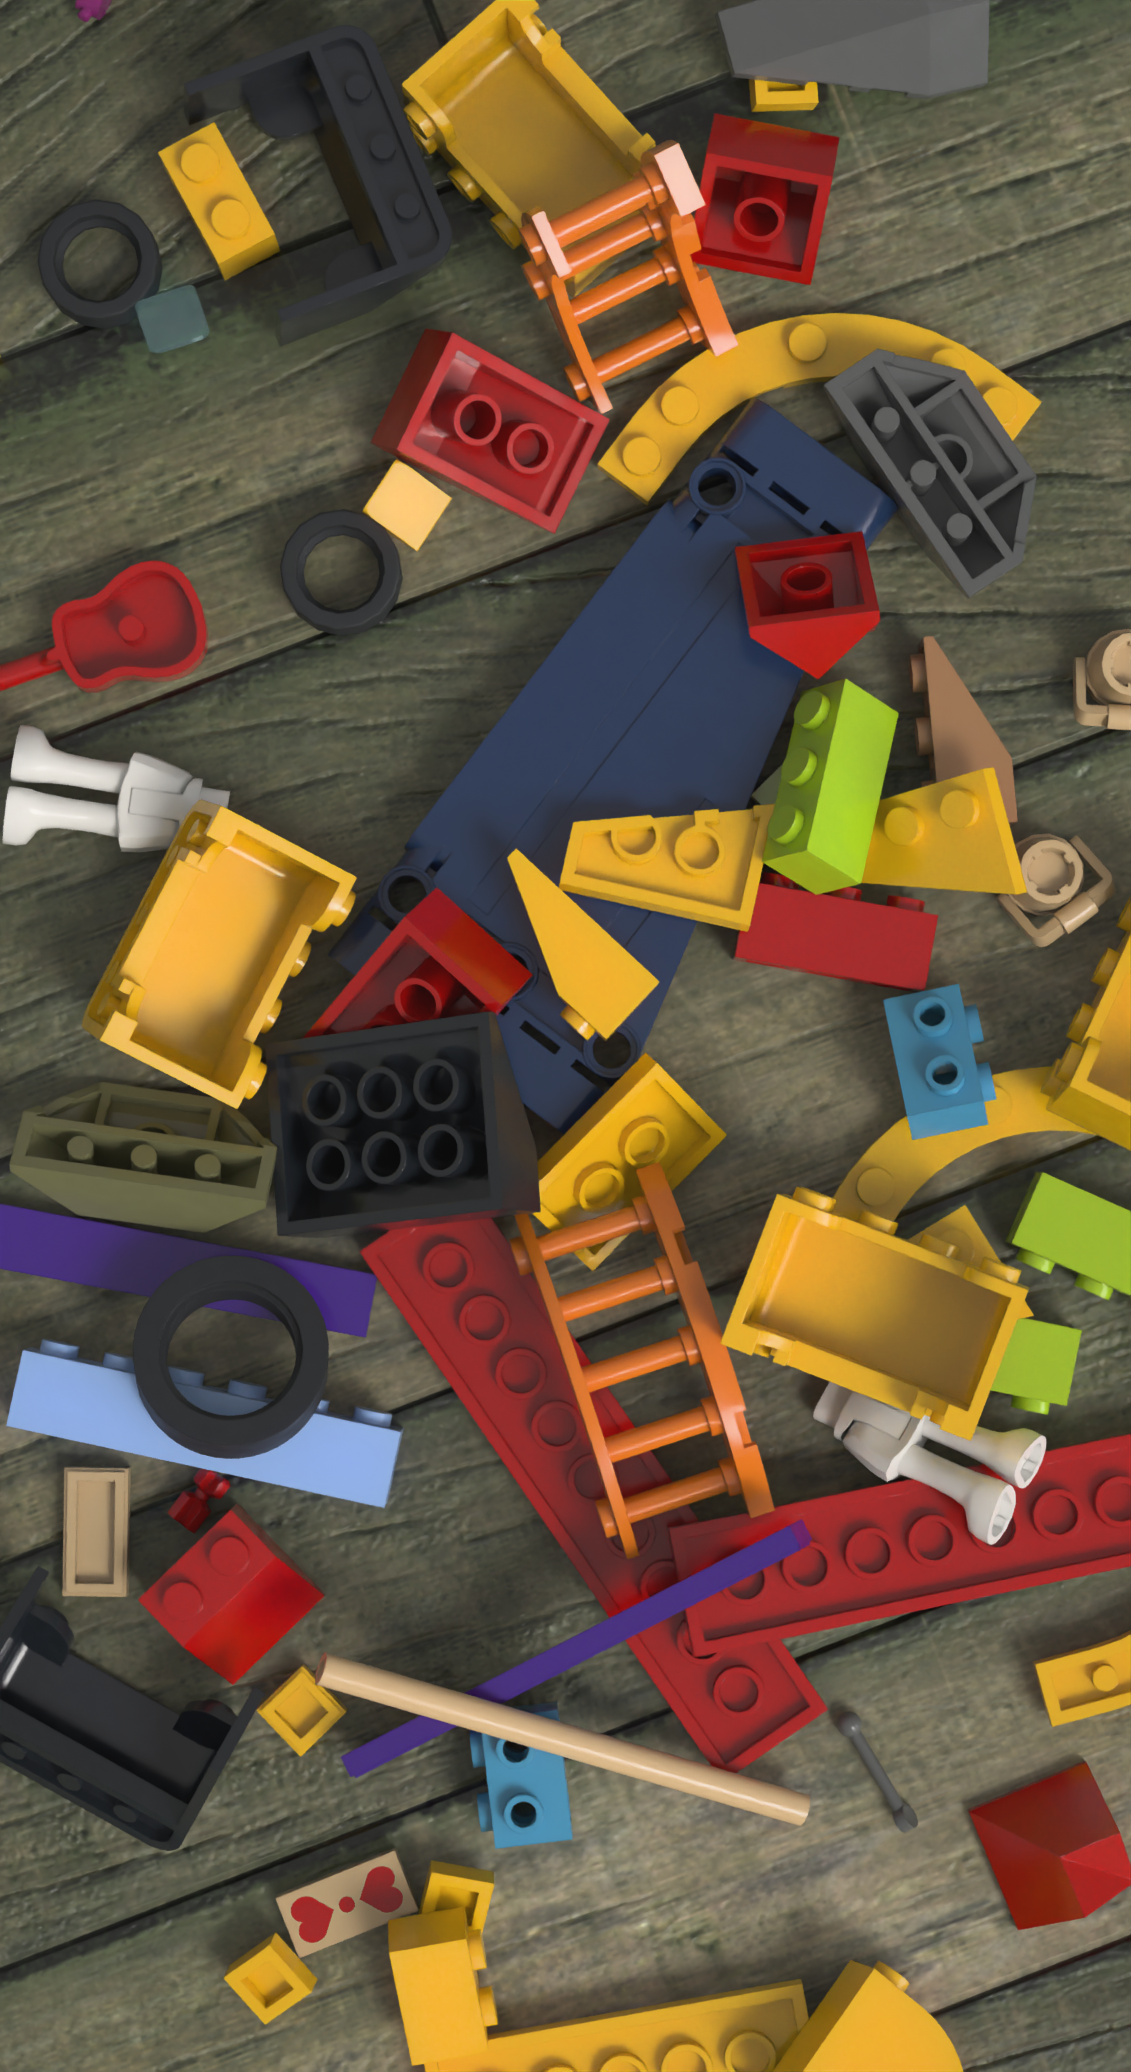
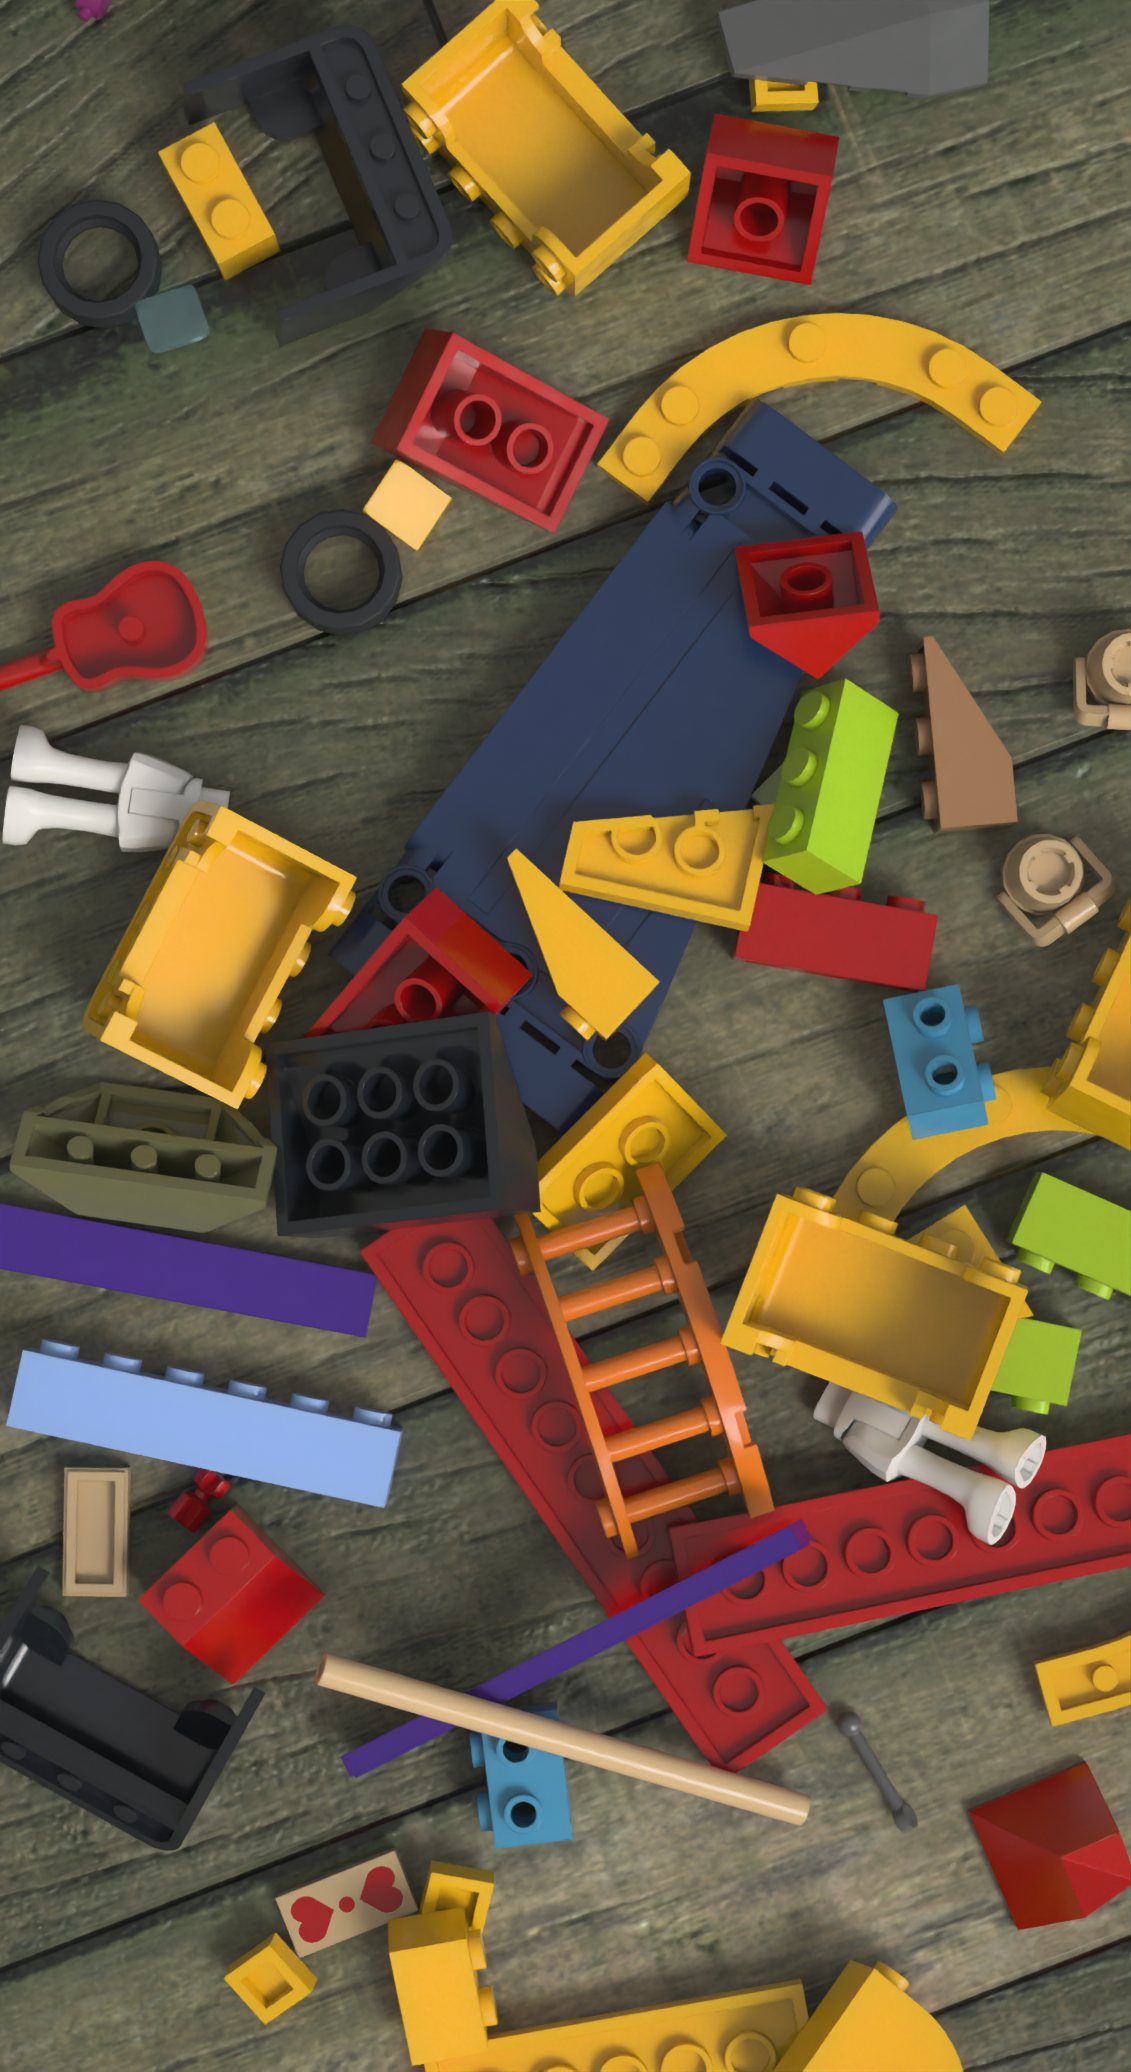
(216, 1281): black tyre -> none
(301, 1710): yellow tile -> none
(665, 198): orange fence -> none
(940, 462): dark grey wedge -> none
(946, 838): yellow wing -> none

